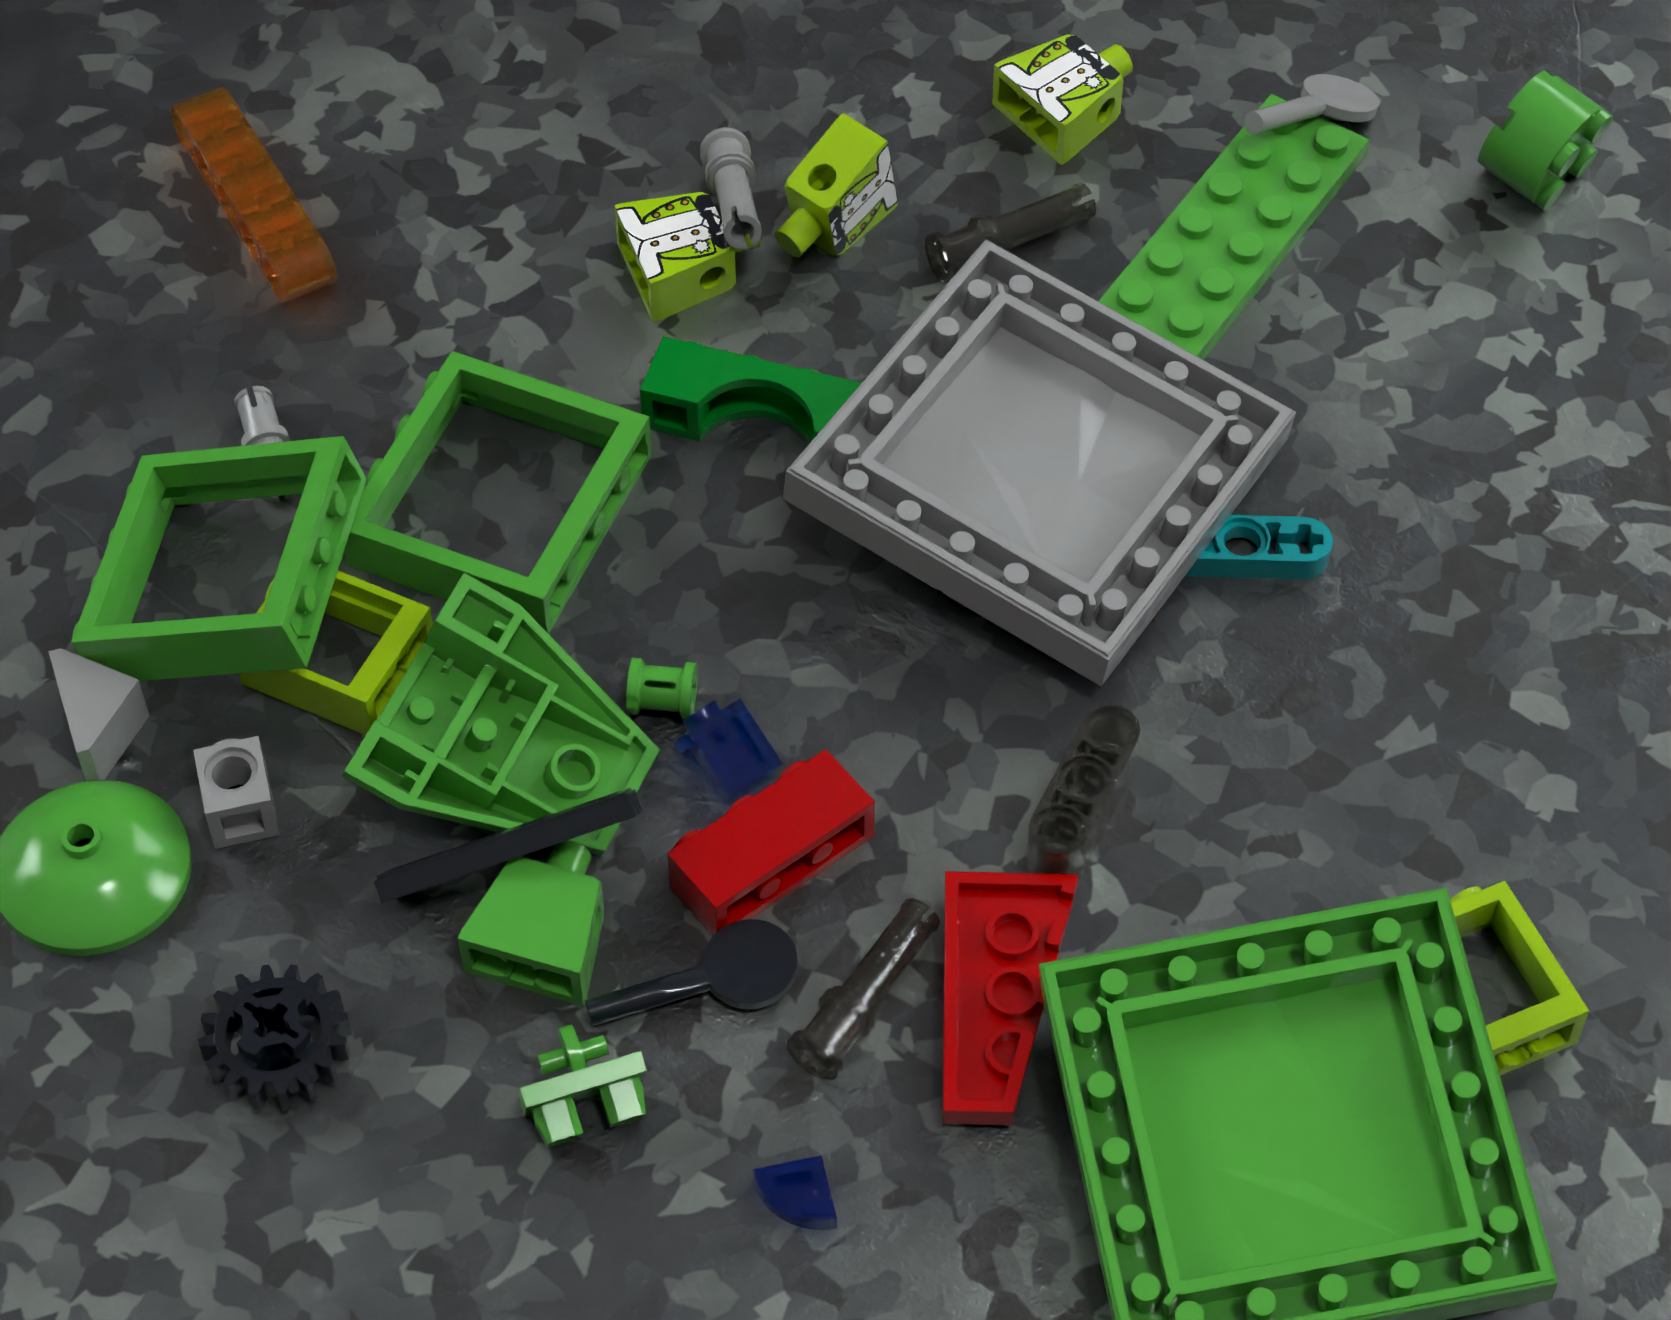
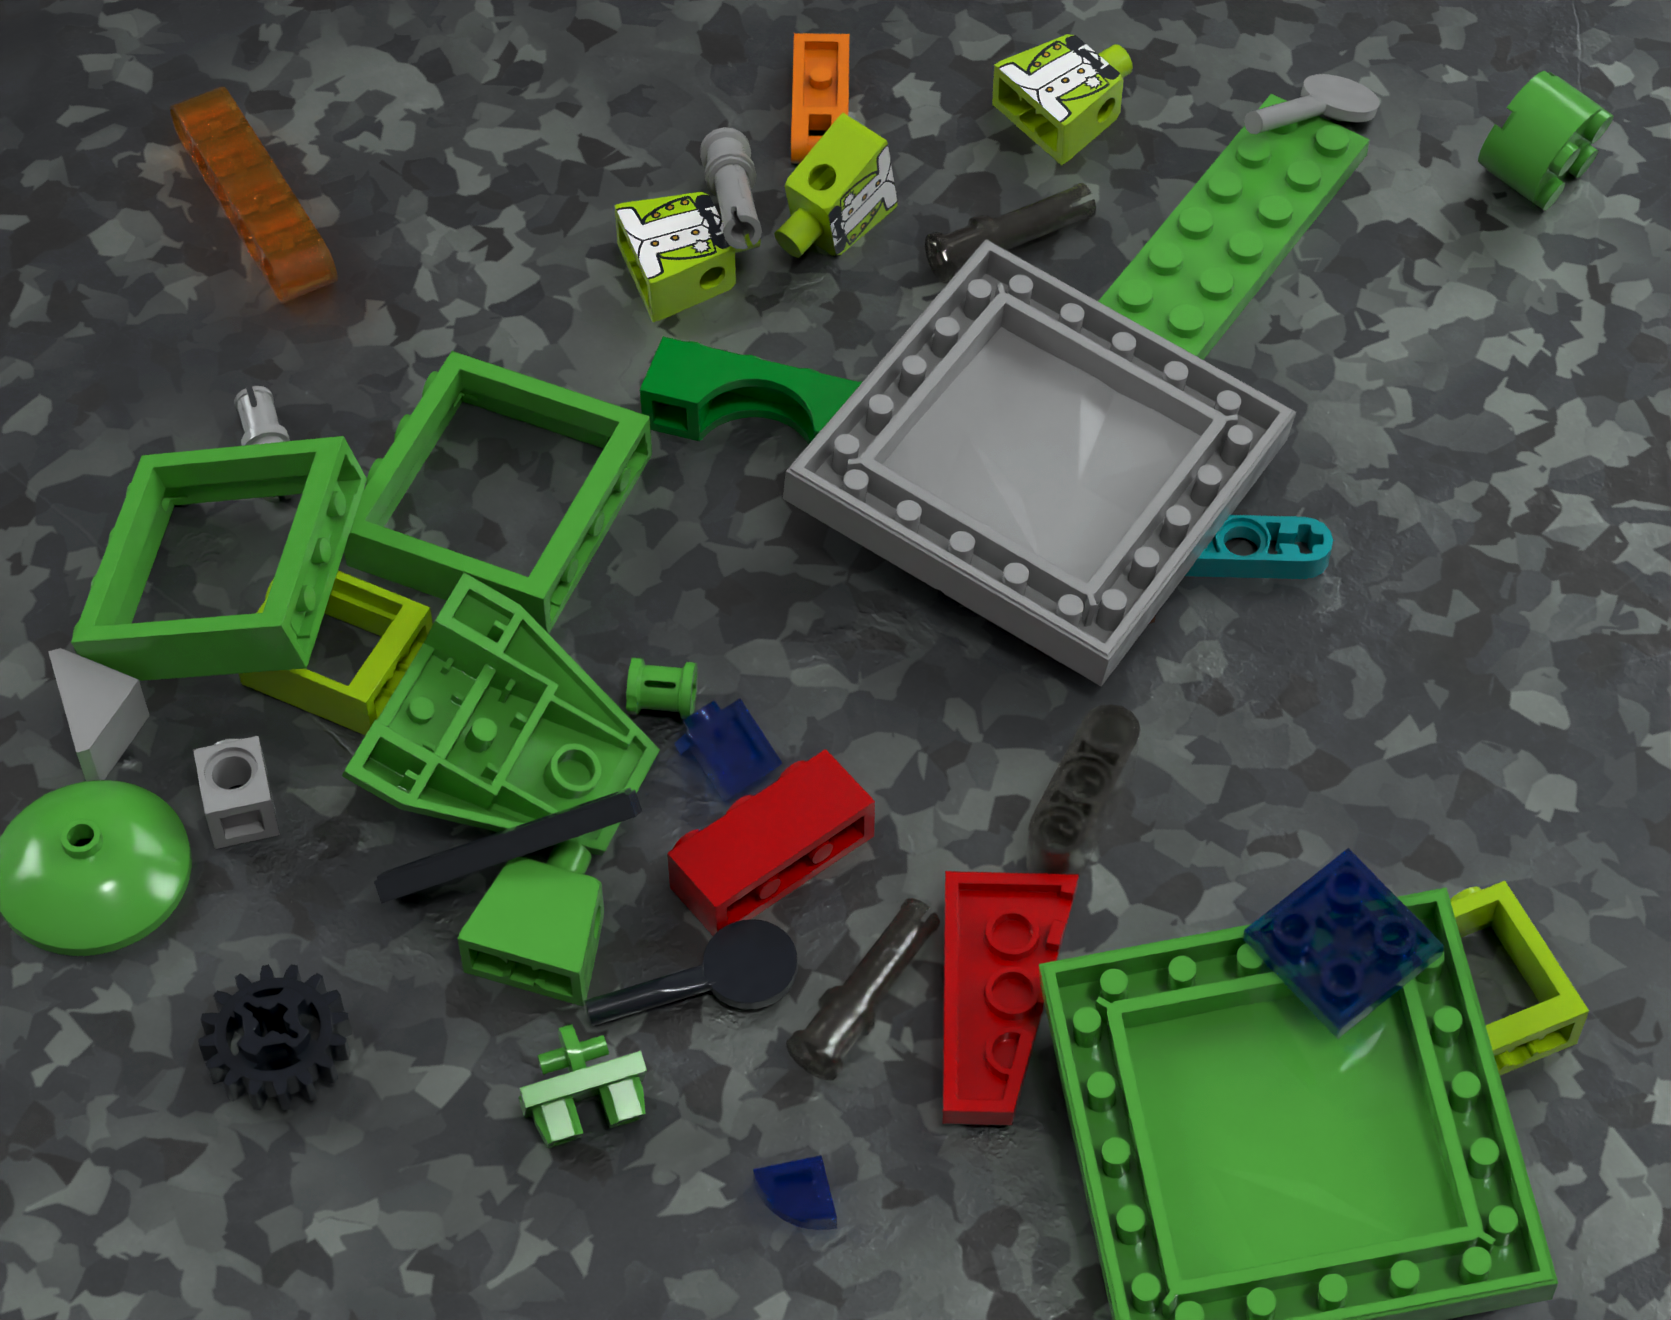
(818, 87): none -> orange plate
(1343, 943): none -> clear blue tile

